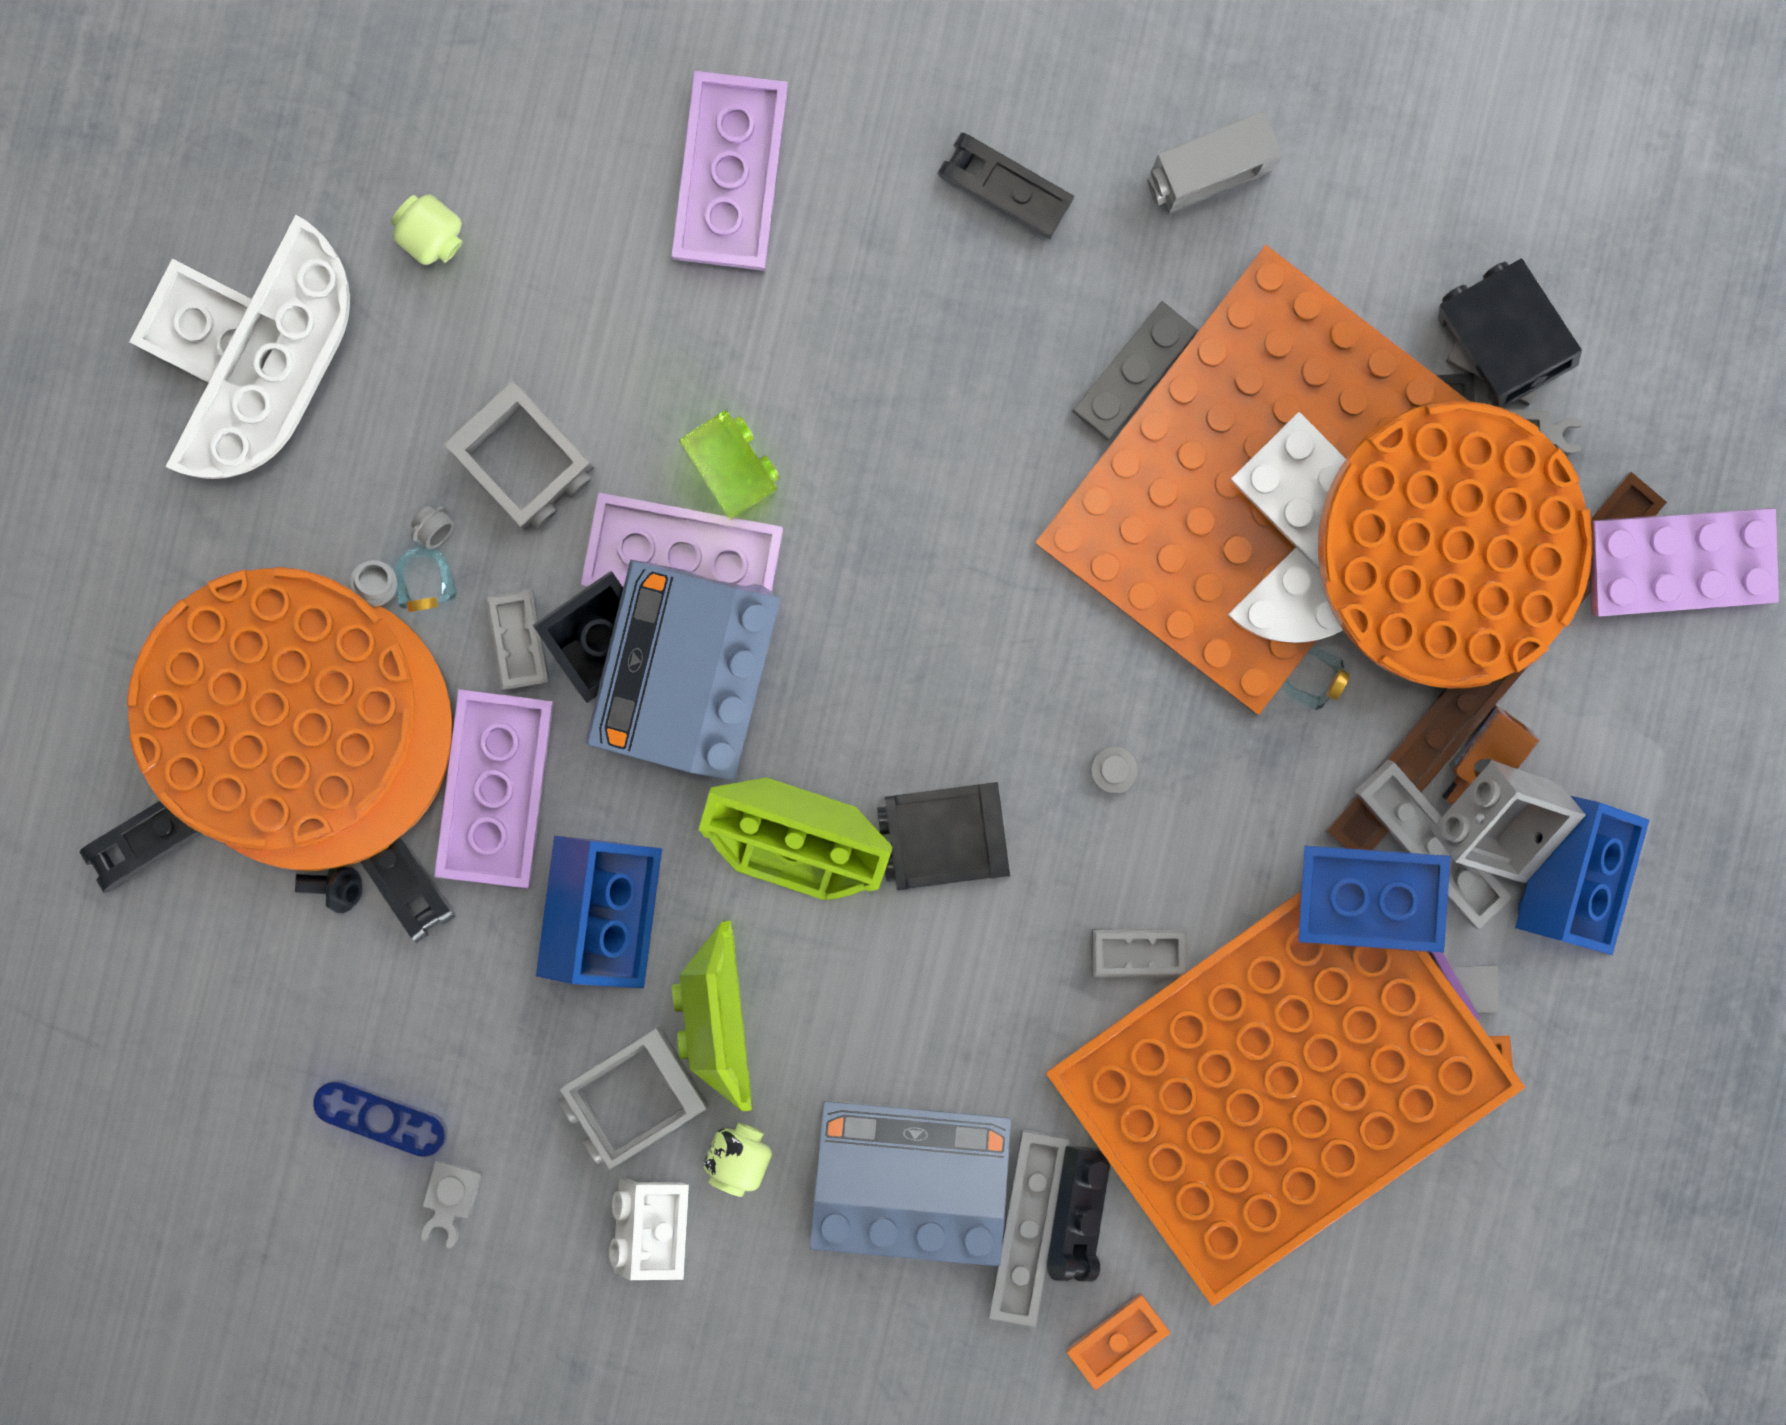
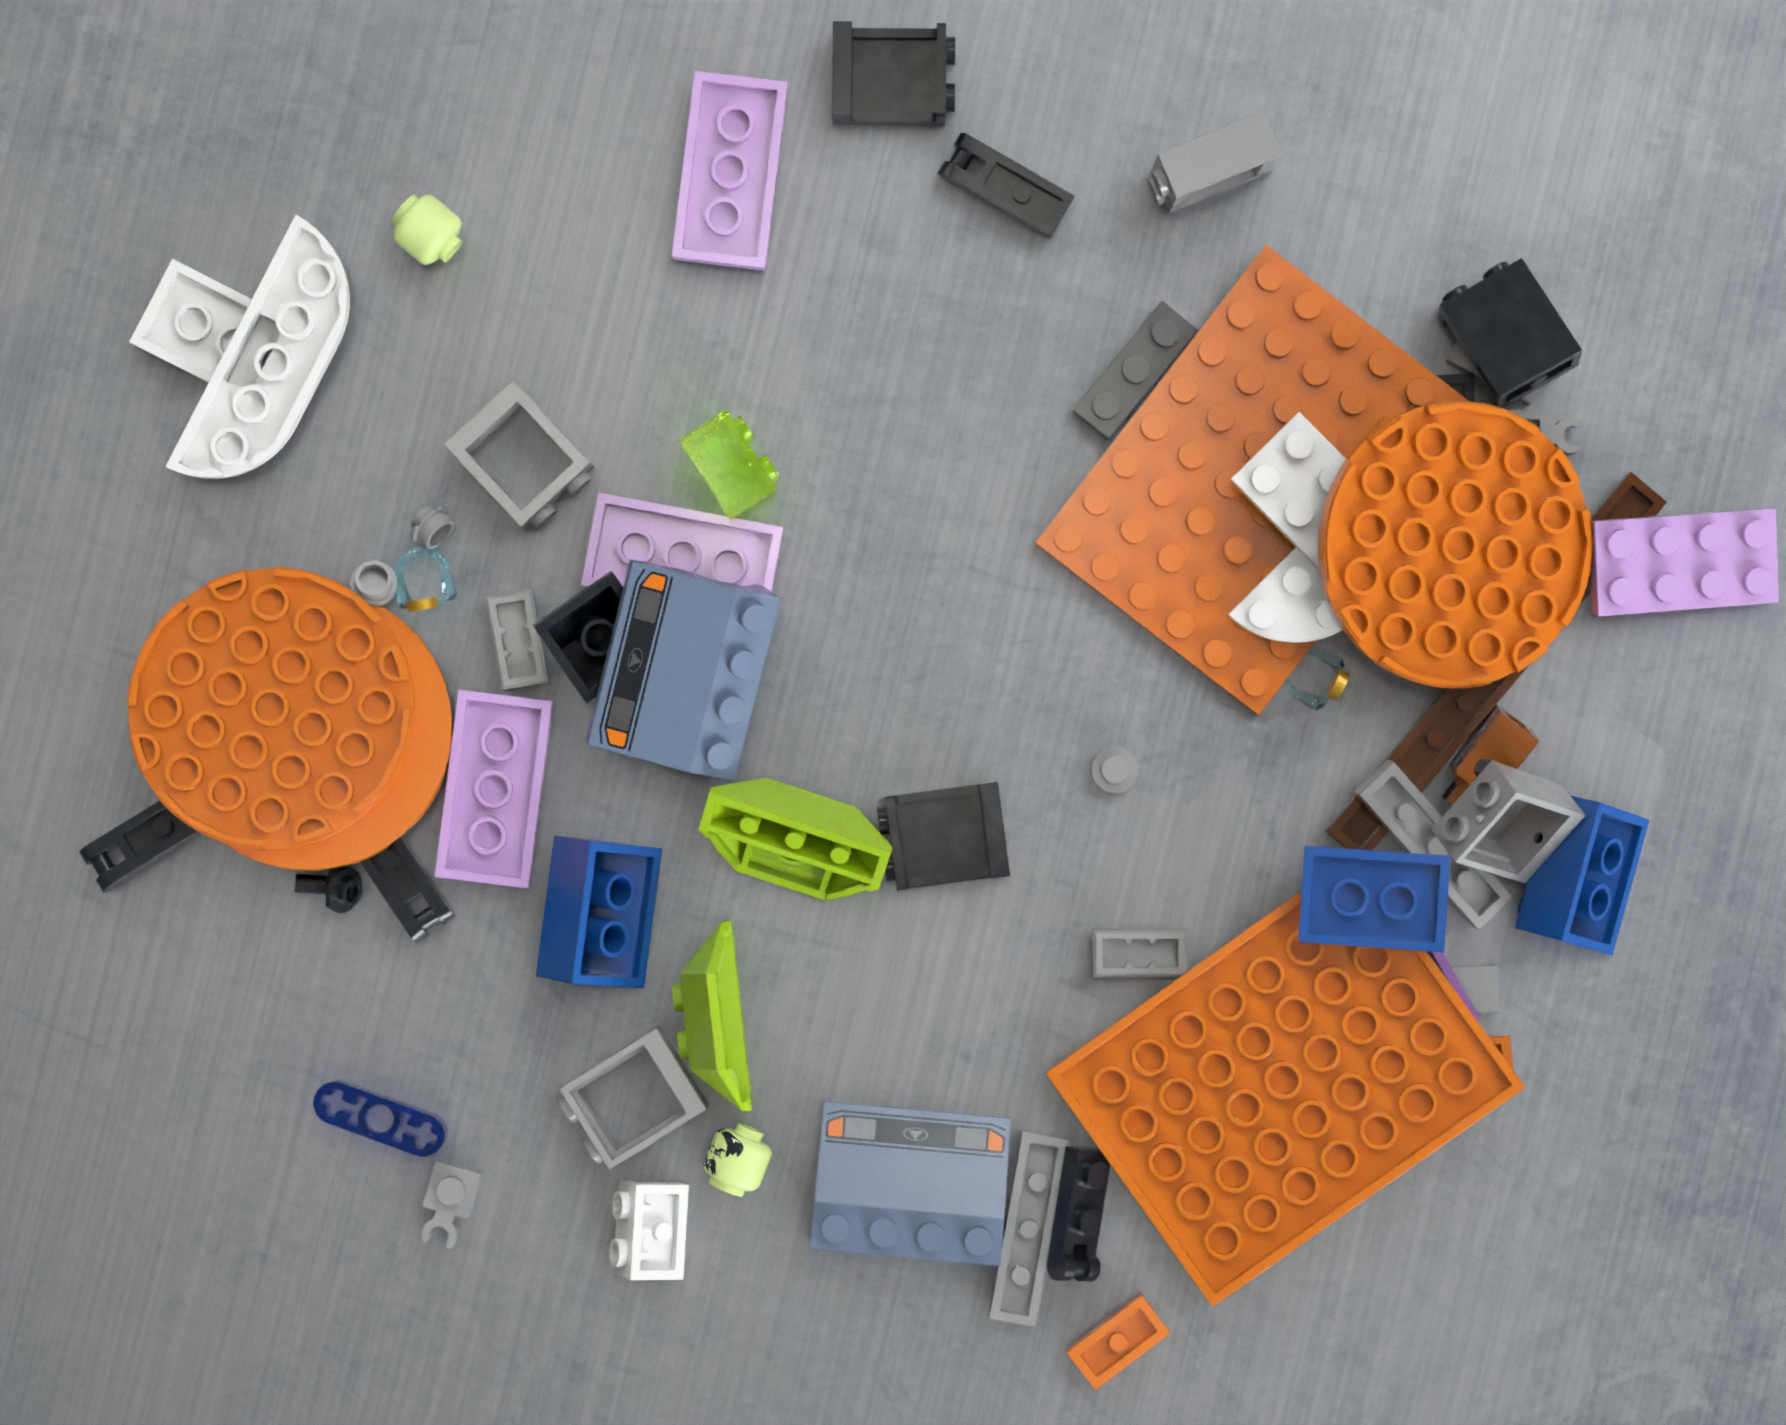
(891, 75): none -> black panel

